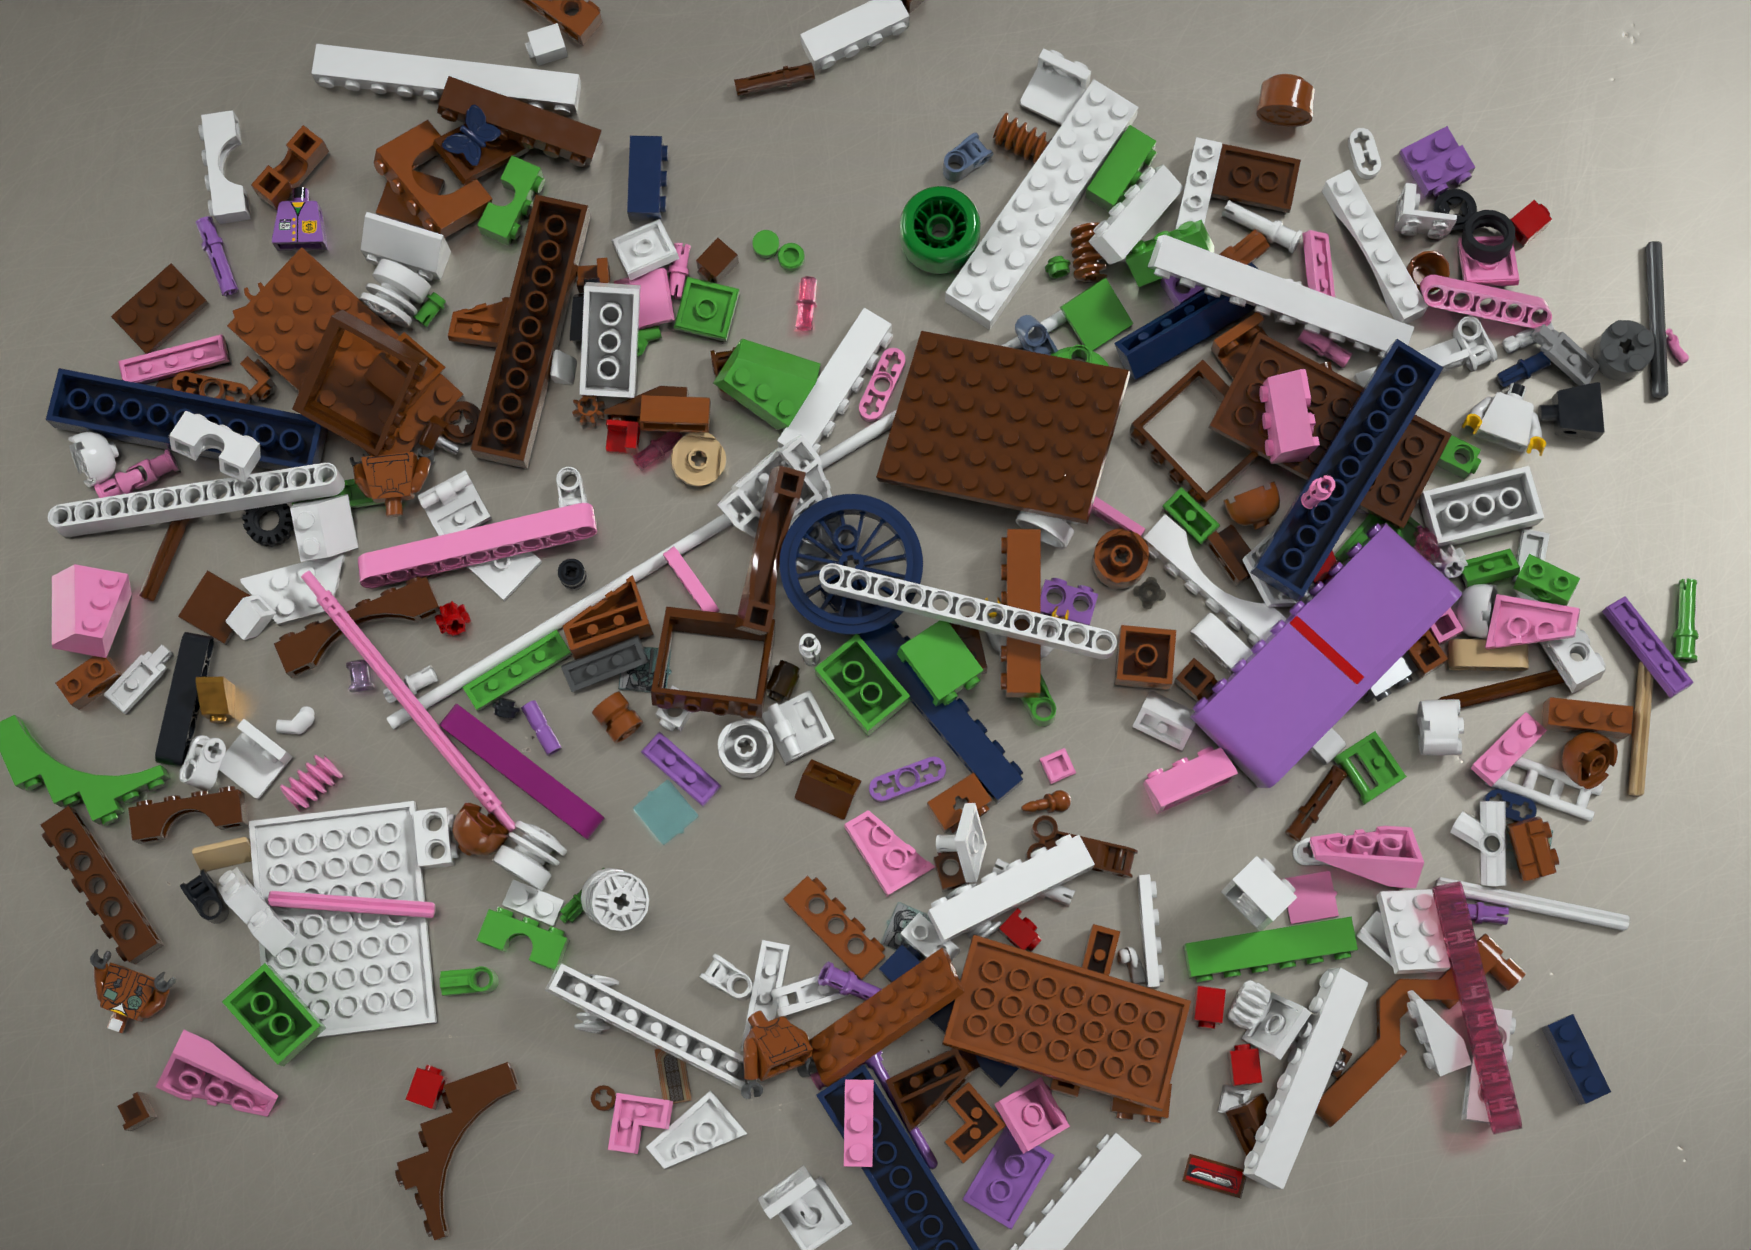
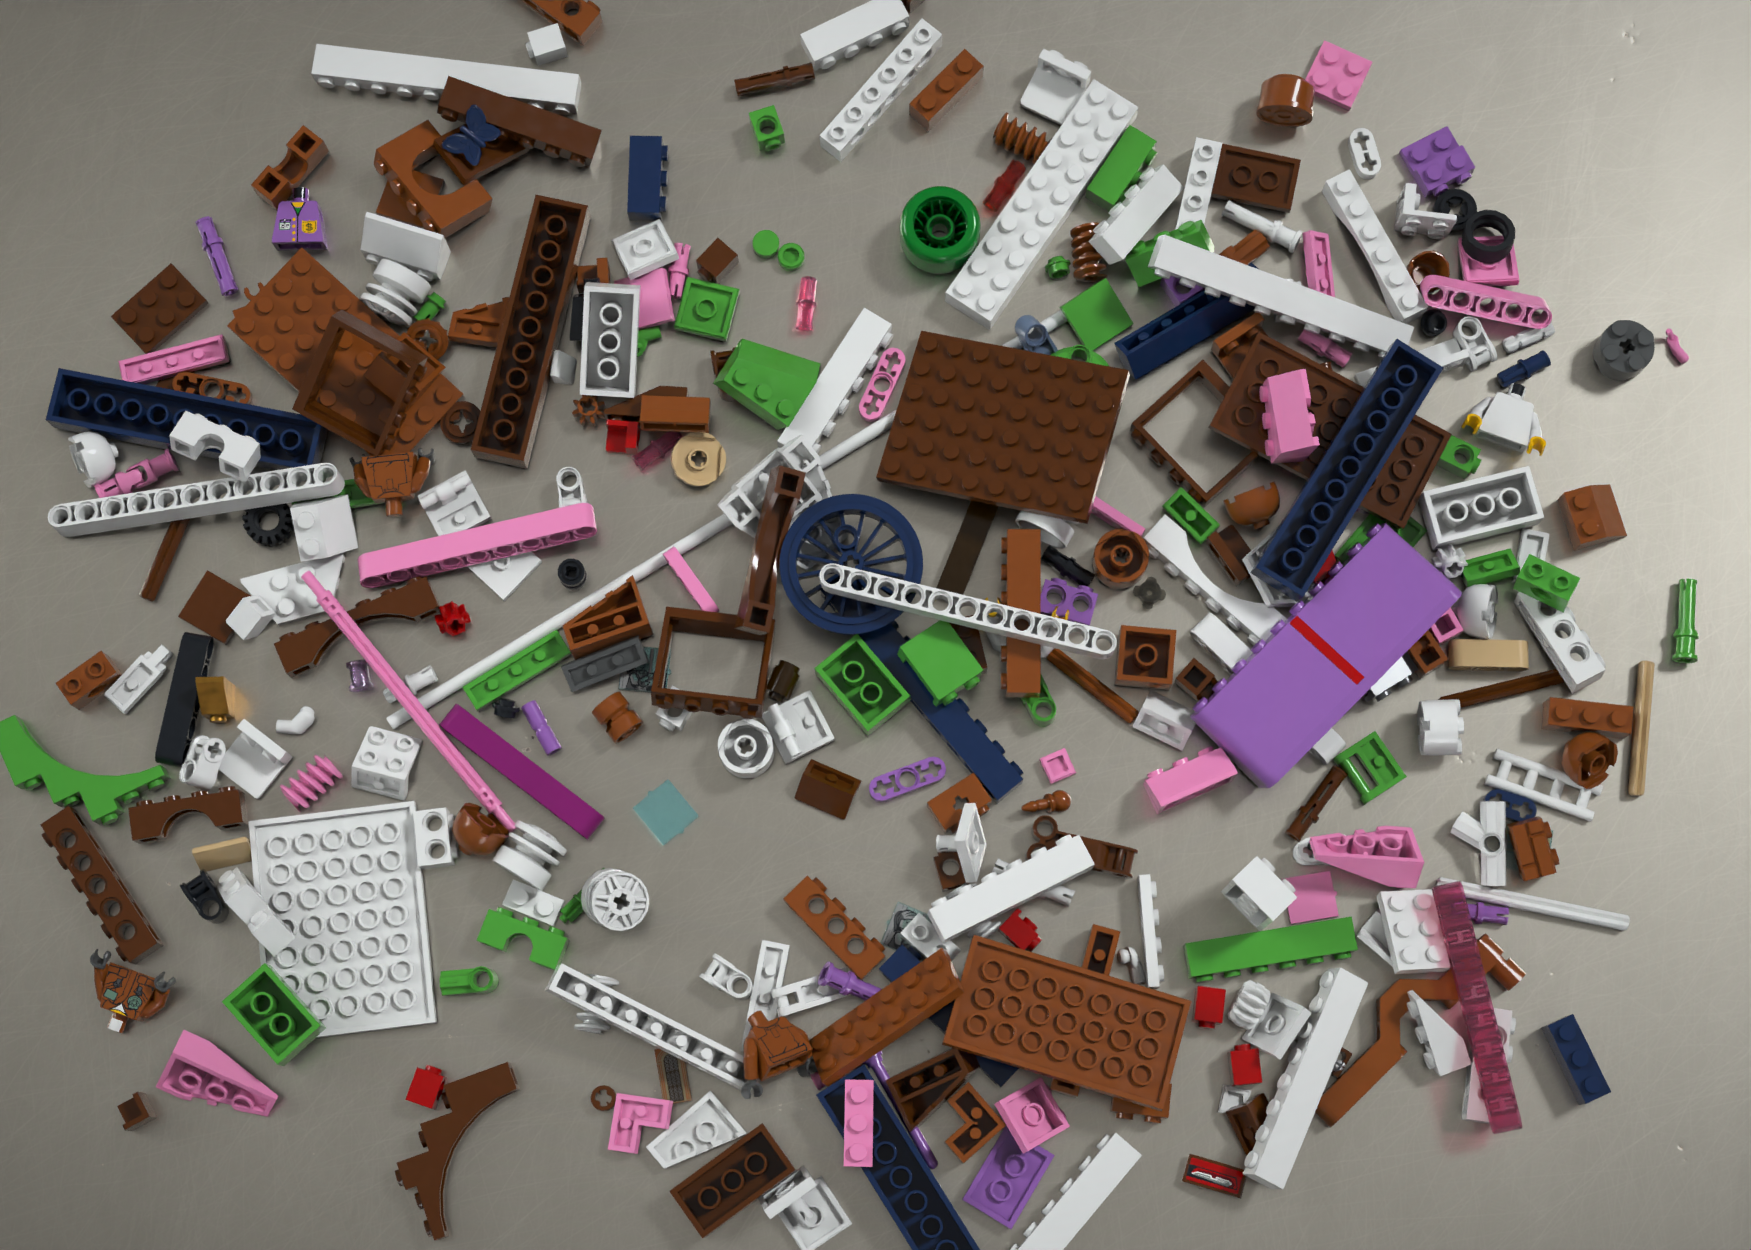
(88, 609): bright pink wedge -> none
(221, 136): white arch -> none
(264, 384): dark orange bracket -> none
(351, 904): bright pink axle -> none
(385, 762): none -> white bracket
(433, 437): reddish brown piece -> none
(437, 332): none -> dark orange gear
(504, 222): bright green arch -> none
(681, 769): medium lavender tile -> none
(732, 1180): none -> reddish brown brick
(763, 118): none -> bright green brick
(813, 646): white pin -> none
(881, 90): none -> white brick
(885, 853): bright pink wing -> none
(946, 90): none -> dark orange brick
(967, 547): none -> dark brown tile
(969, 154): sand blue piece -> none
(1004, 185): none -> clear red pin
(1067, 566): none -> black pin
(1093, 685): none -> dark orange axle
(1318, 491): bright pink pin -> none
(1337, 75): none -> bright pink plate
(1426, 543): clear pink axle -> none
(1433, 322): none -> black plate
(1508, 749): bright pink plate -> none
(1529, 621): bright pink wing -> none
(1530, 222): red brick -> none
(1566, 354): light grey hinge -> none
(1576, 411): black torso -> none
(1591, 516): none -> dark orange slope
(1647, 647): medium lavender tile -> none
(1657, 318): dark grey axle -> none

